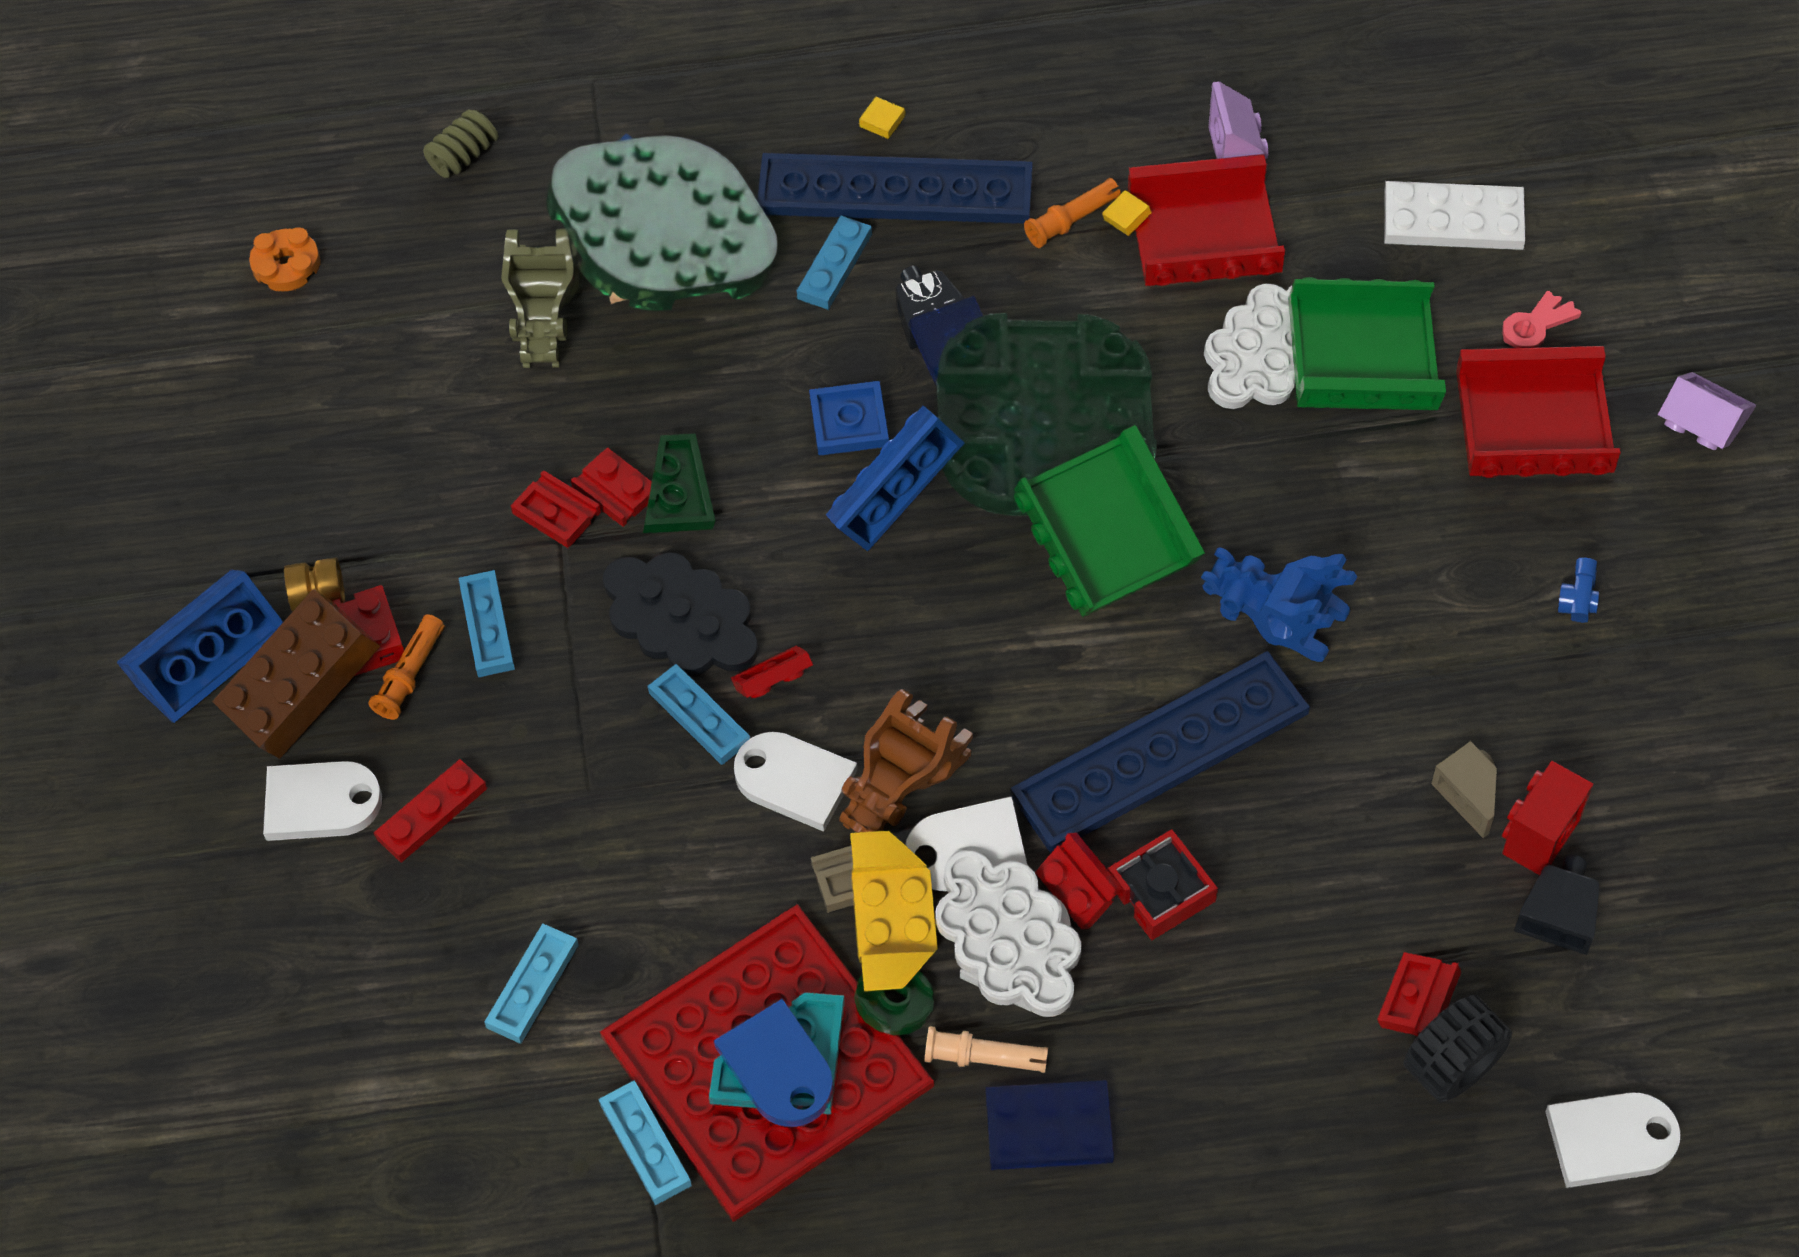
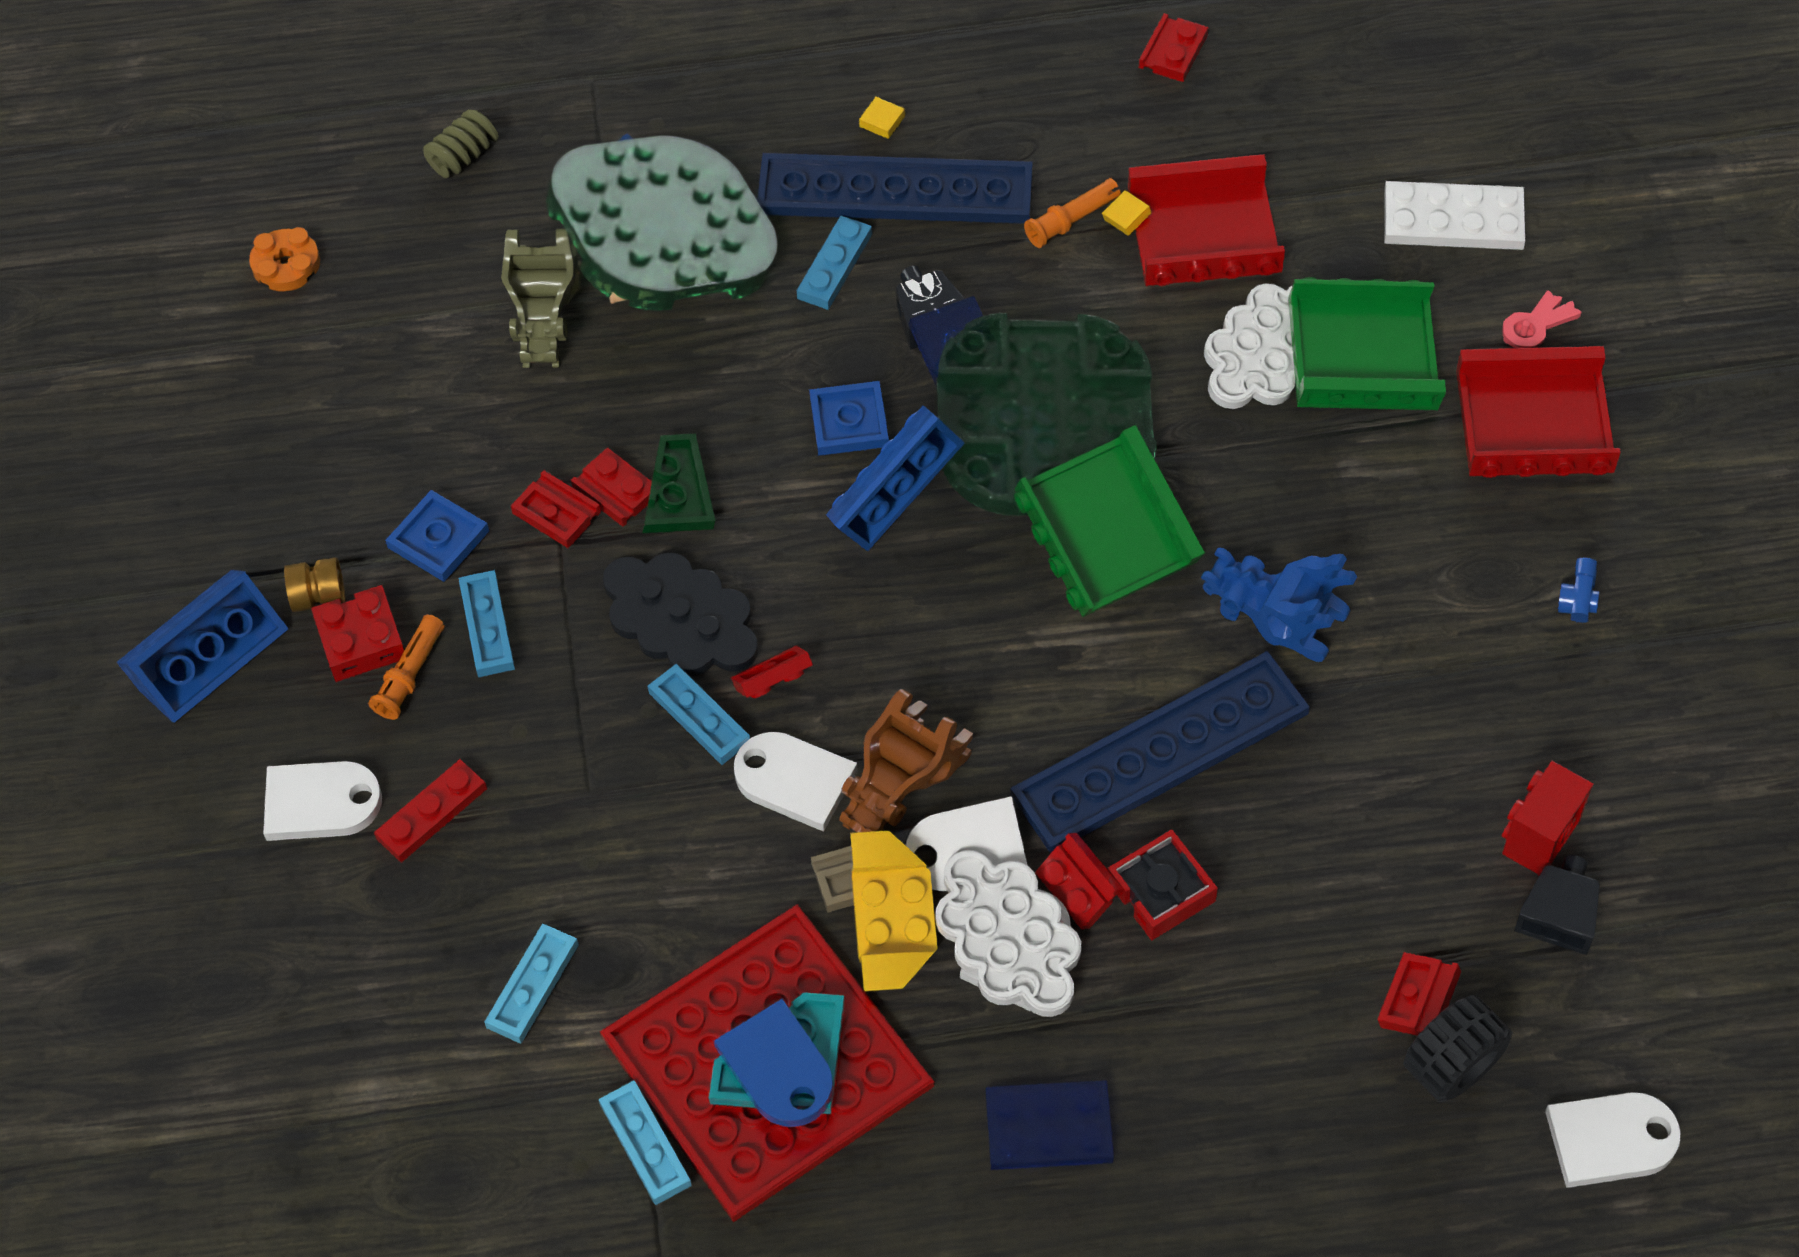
(296, 674): reddish brown brick -> none
(437, 535): none -> blue plate
(896, 1017): dark green tile -> none
(965, 1049): light nougat pin -> none
(1173, 47): none -> red plate
(1234, 124): lavender slope -> none
(1469, 785): dark tan slope -> none
(1705, 410): lavender slope -> none

